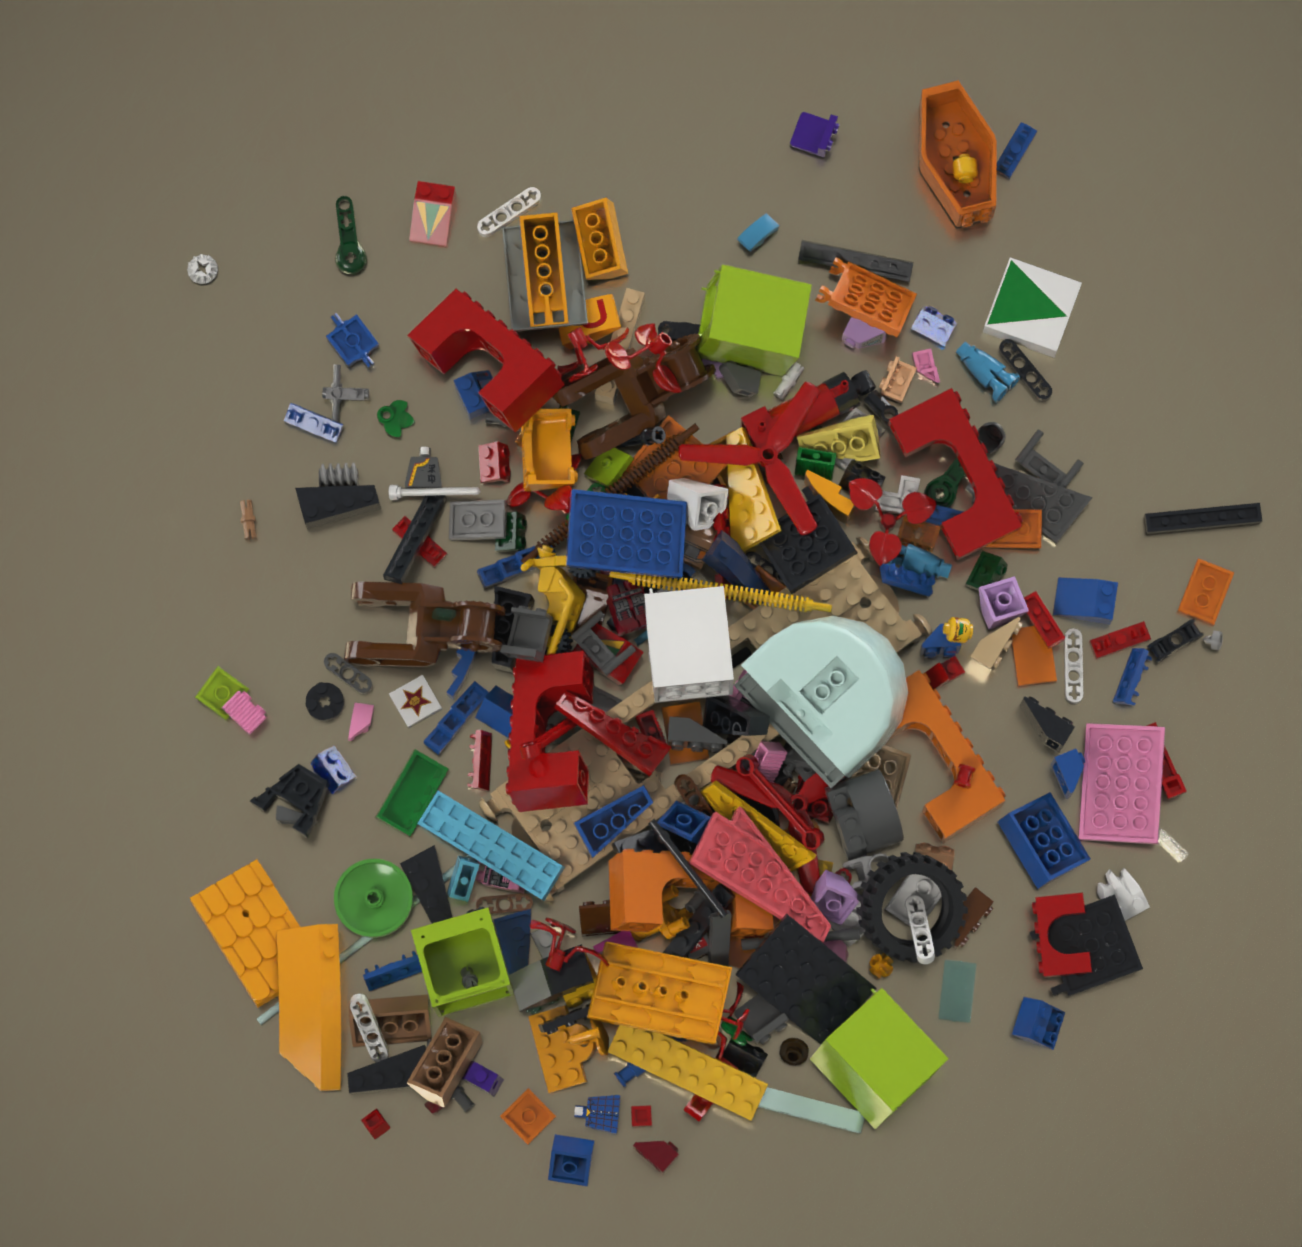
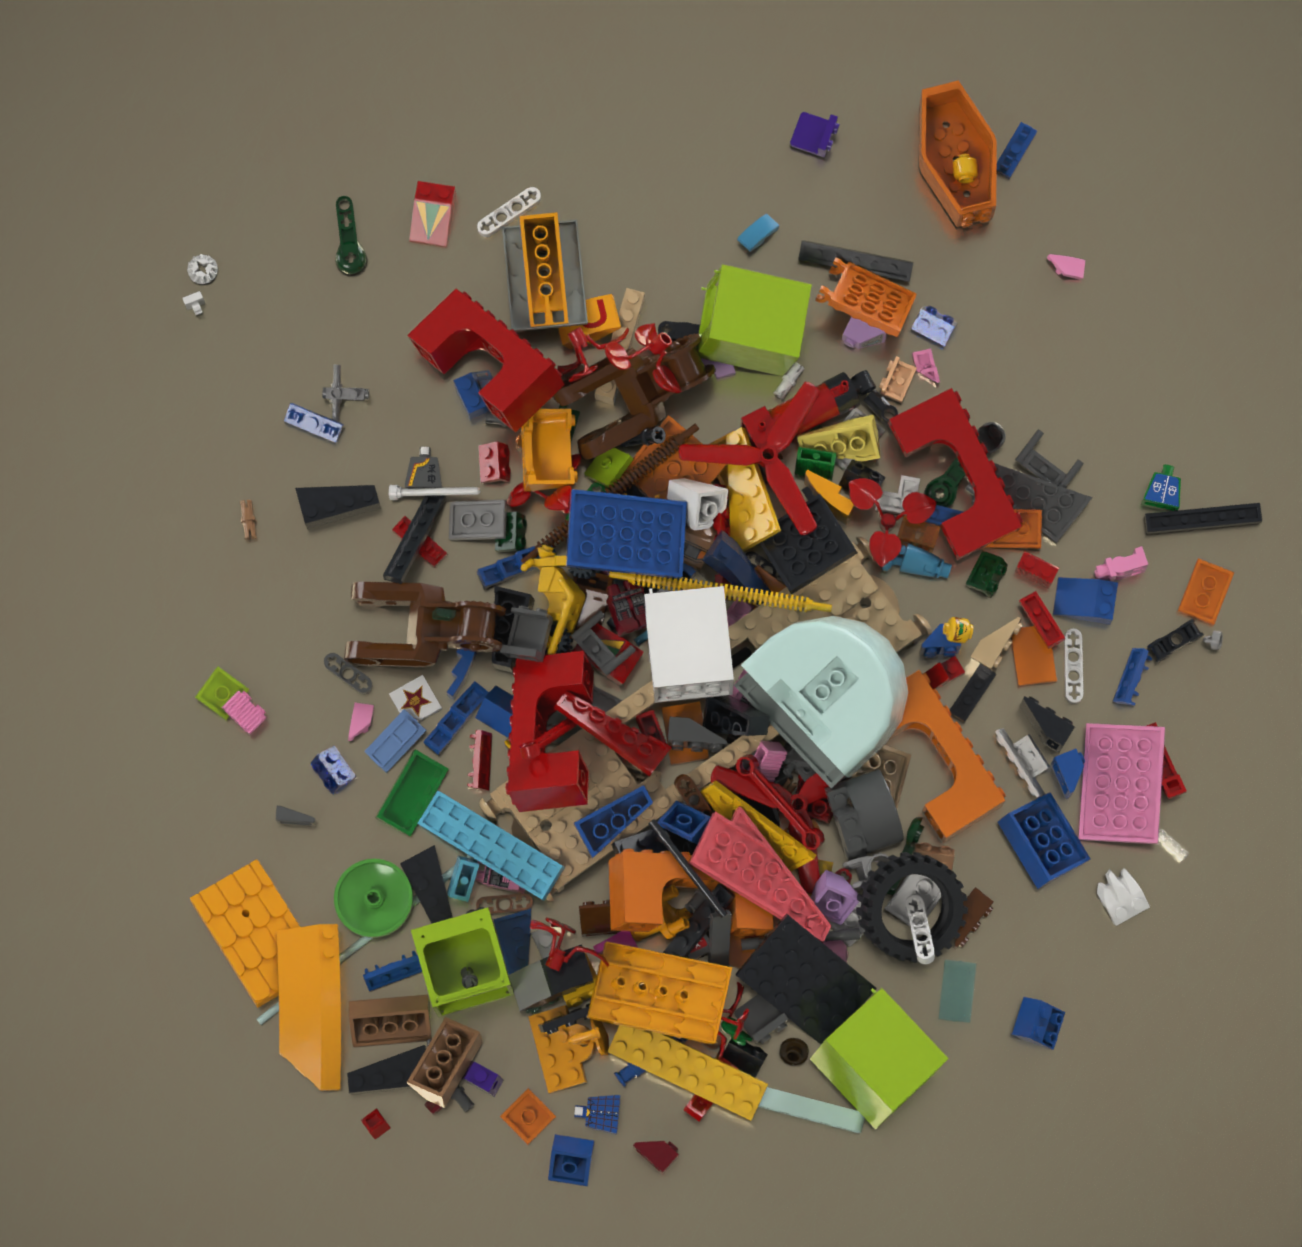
(194, 301): none -> white tile
(302, 790): black wing -> none
(321, 691): black plate -> none
(338, 475): light grey piece -> none
(352, 340): blue plate -> none
(371, 1027): white beam -> none
(395, 740): none -> medium blue piece
(398, 417): green plate -> none
(599, 240): light orange slope -> none
(641, 1116): red plate -> none
(737, 611): none -> bright pink slope
(741, 379): dark grey slope -> none
(881, 965): light orange gear -> none
(907, 579): blue plate -> none
(913, 834): none -> dark green beam
(964, 776): red bush -> none
(972, 692): none -> black plate
(987, 370): dark azure piece -> none
(1001, 602): lavender slope -> none
(1027, 759): none -> white bracket
(1028, 368): black beam -> none
(1032, 307): tile -> none
(1036, 569): none -> red brick
(1048, 910): red arch -> none
(1068, 266): none -> bright pink slope
(1102, 934): black plate -> none
(1120, 640): red plate -> none
(1122, 567): none -> bright pink hips
(1163, 490): none -> torso

